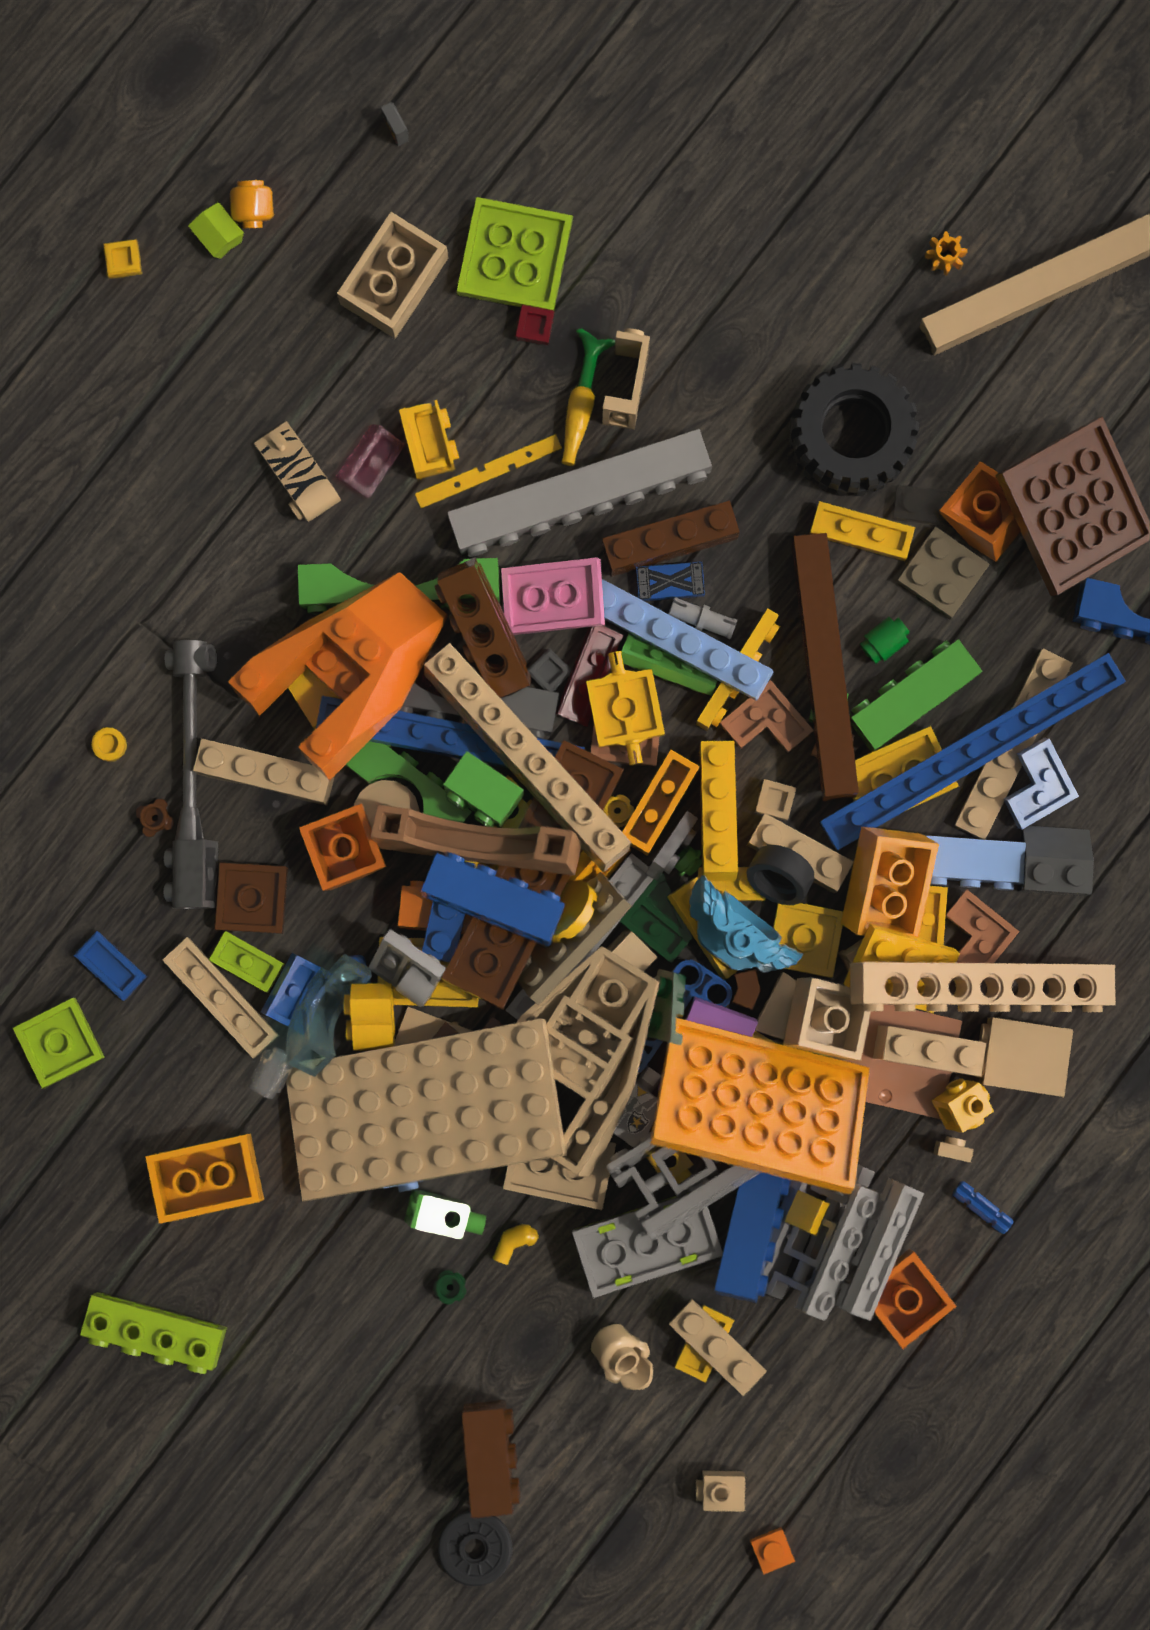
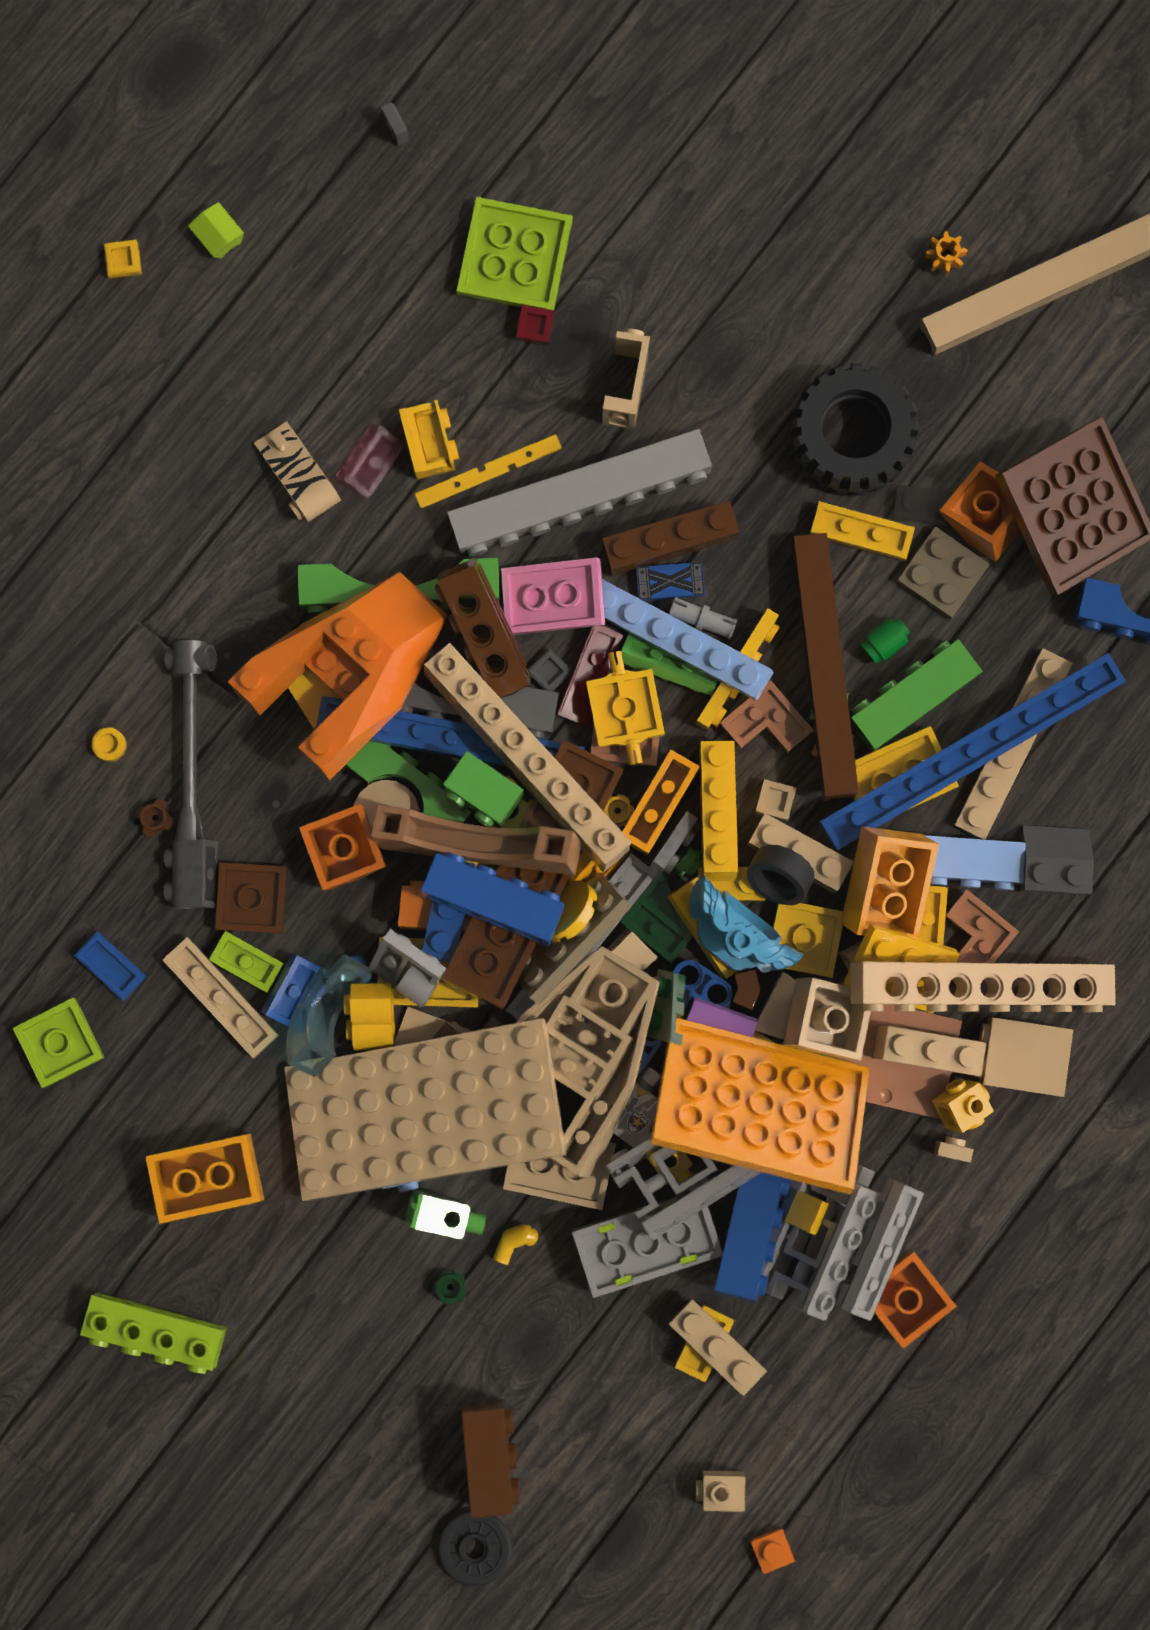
(251, 203): light orange head -> none
(262, 771): tan arch -> none
(271, 1073): clear brick -> none
(393, 275): tan brick -> none
(582, 397): yellow piece -> none
(623, 1357): tan head -> none
(982, 1207): blue axle -> none
(1048, 788): plate -> none

